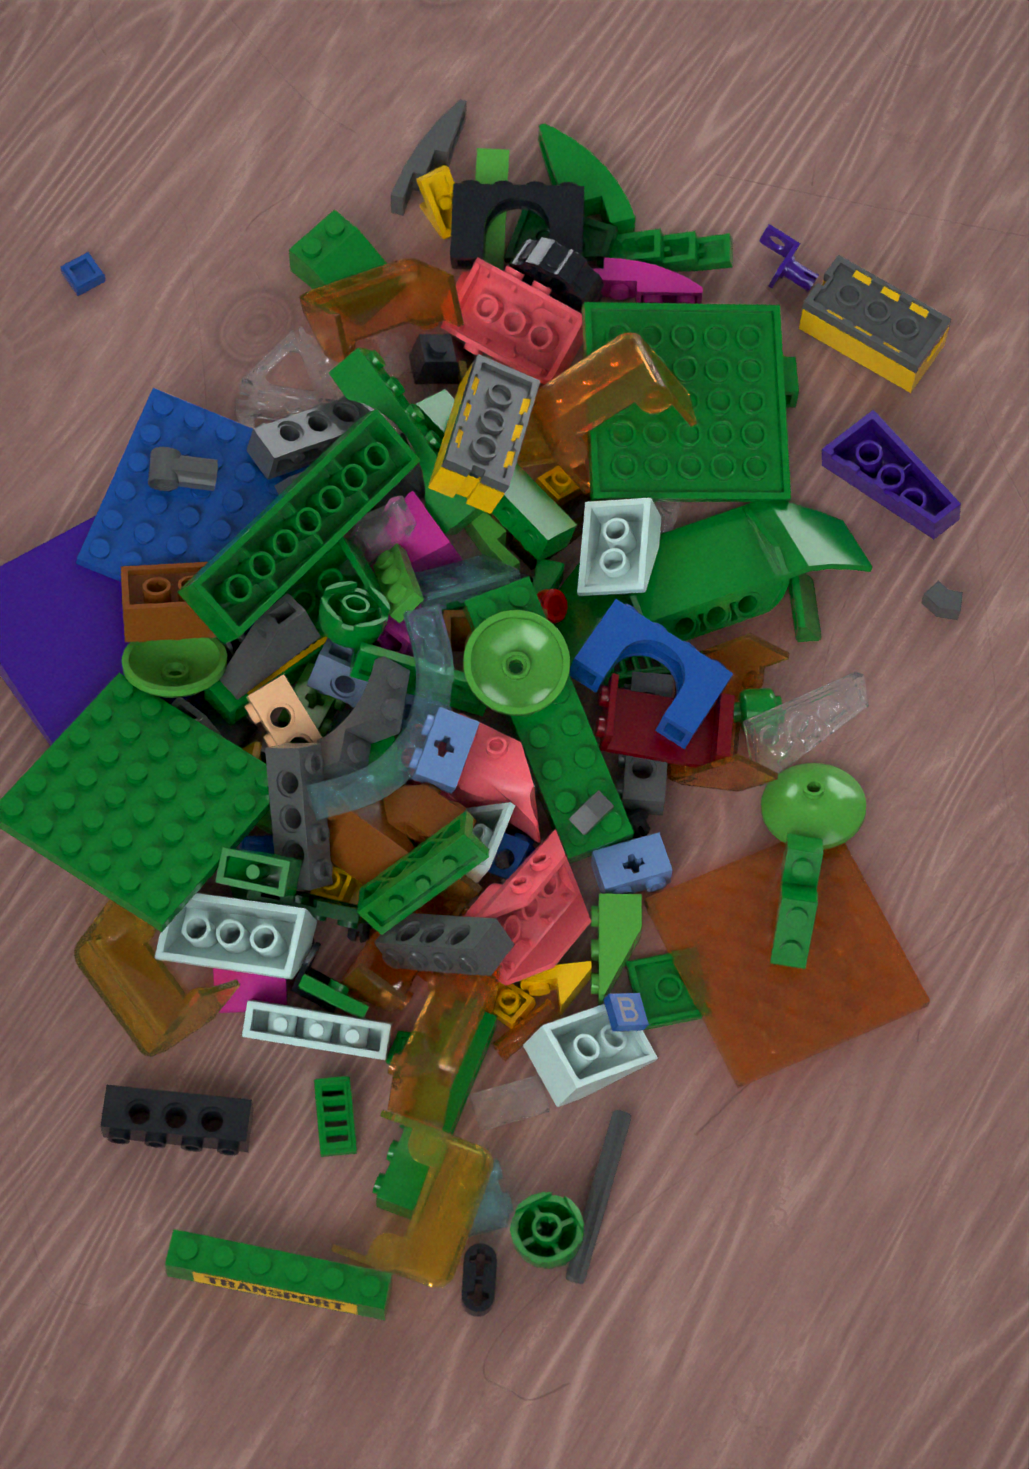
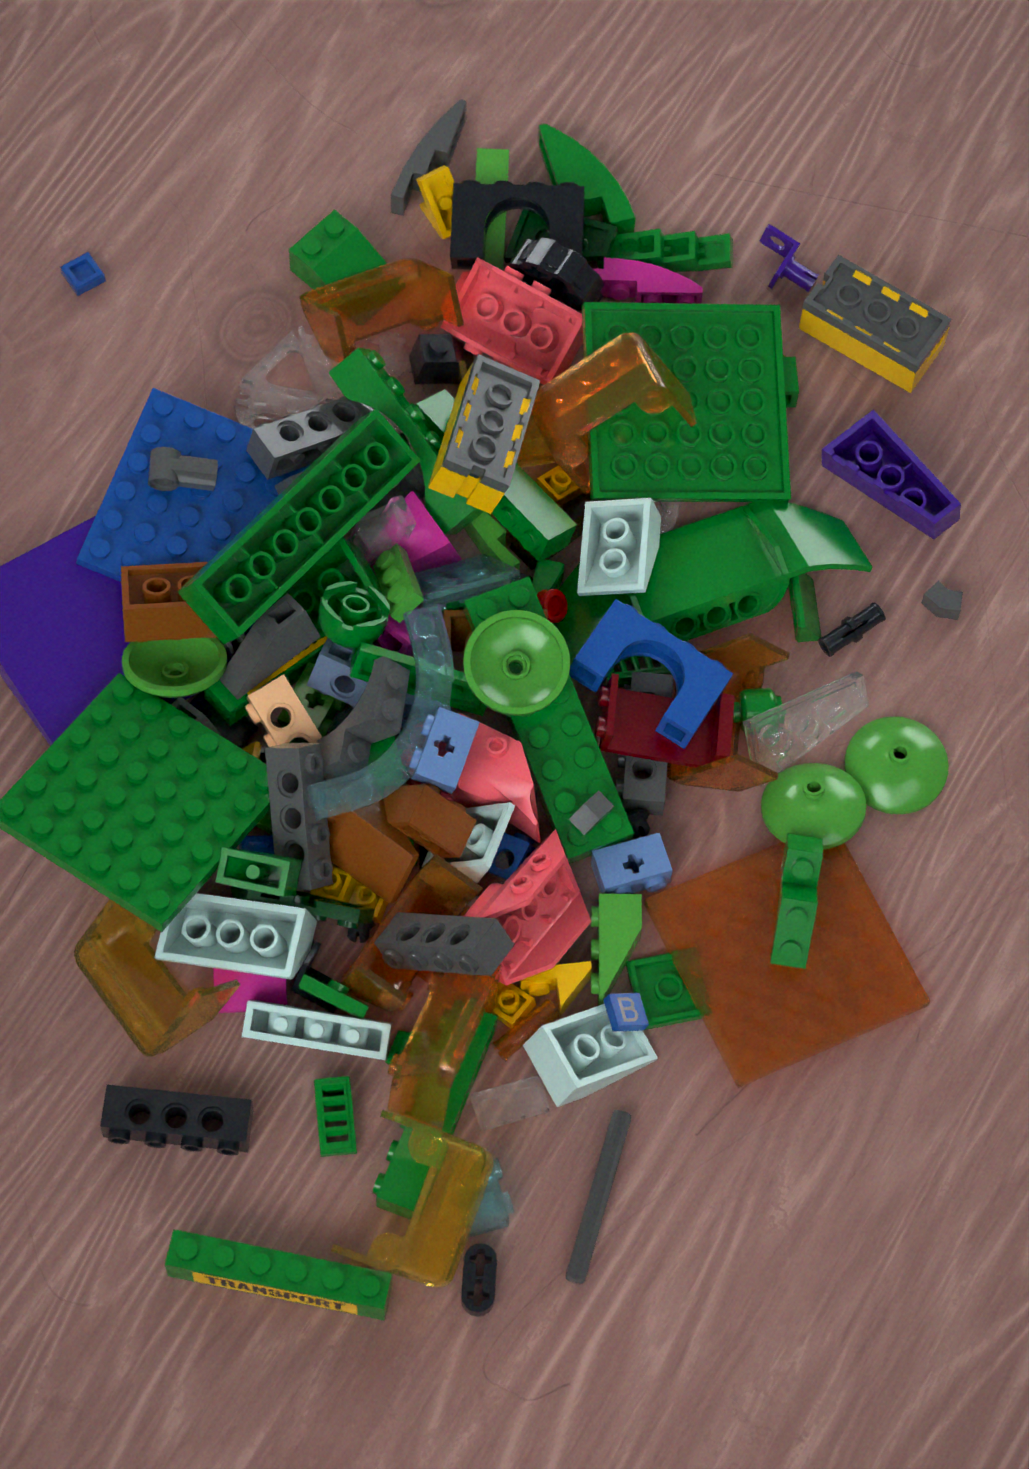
(421, 874): green fence -> none
(547, 1230): green cylinder -> none
(868, 618): none -> black pin
(891, 782): none -> bright green dish

